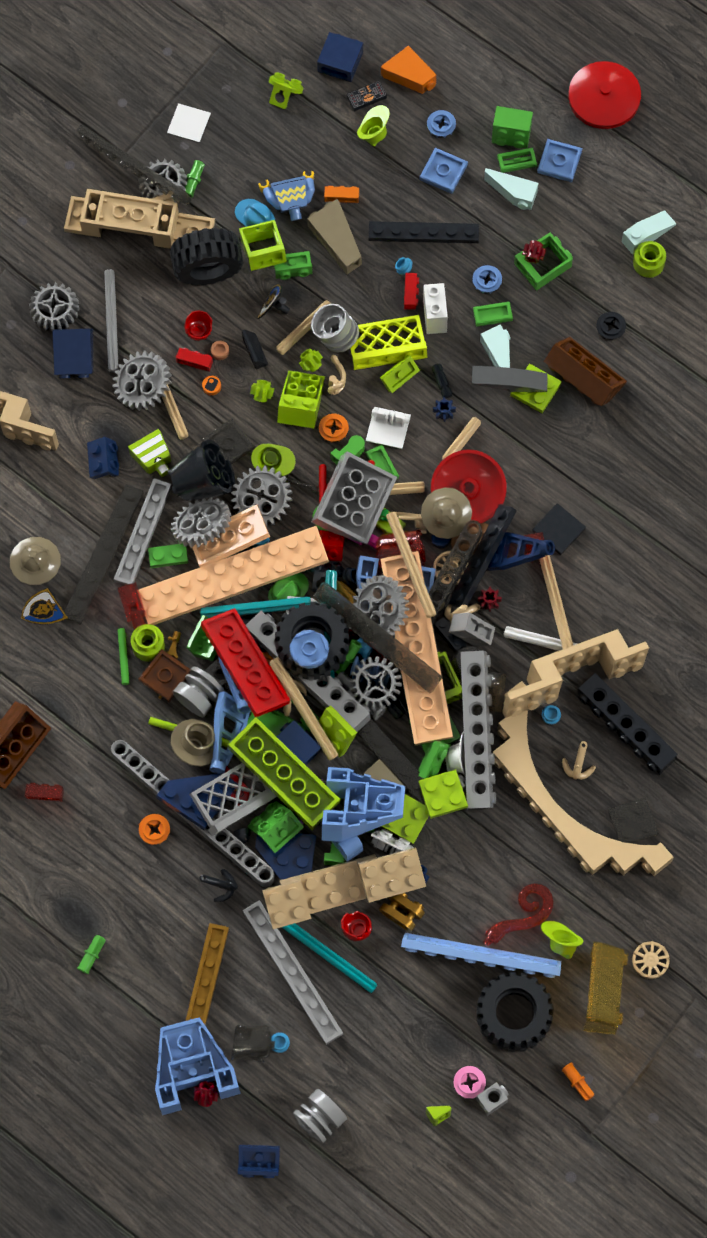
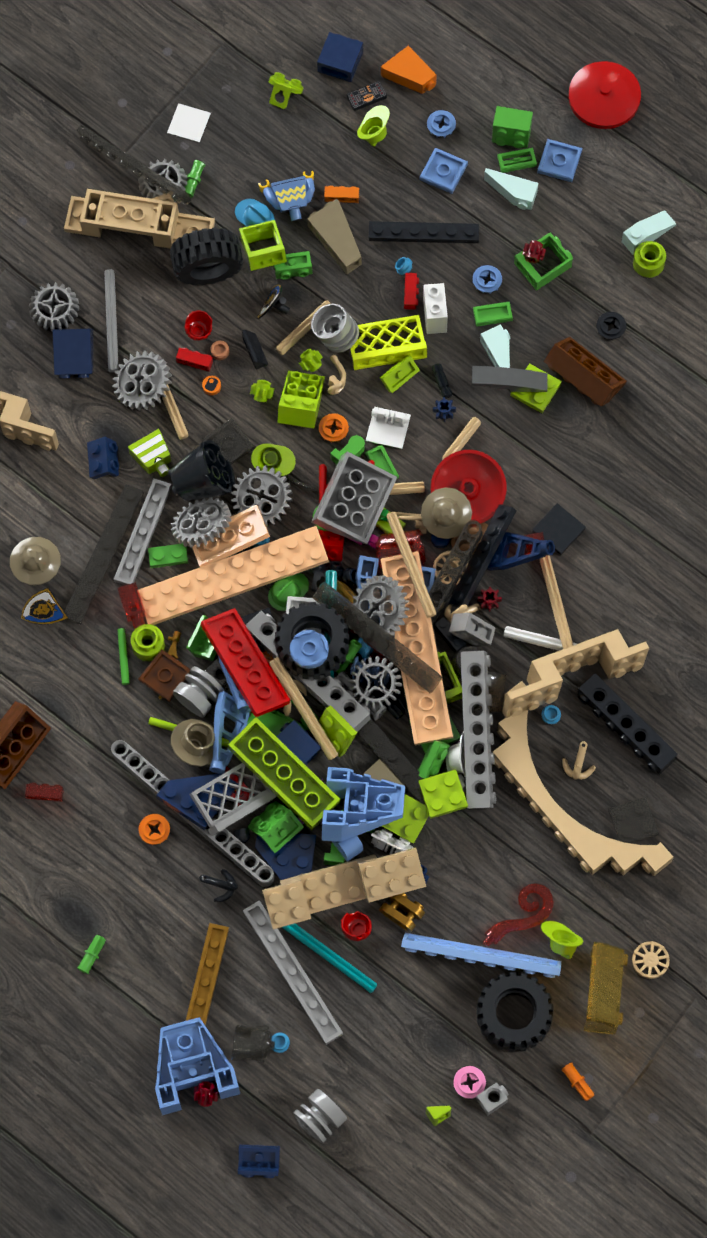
(256, 607): teal axle -> none

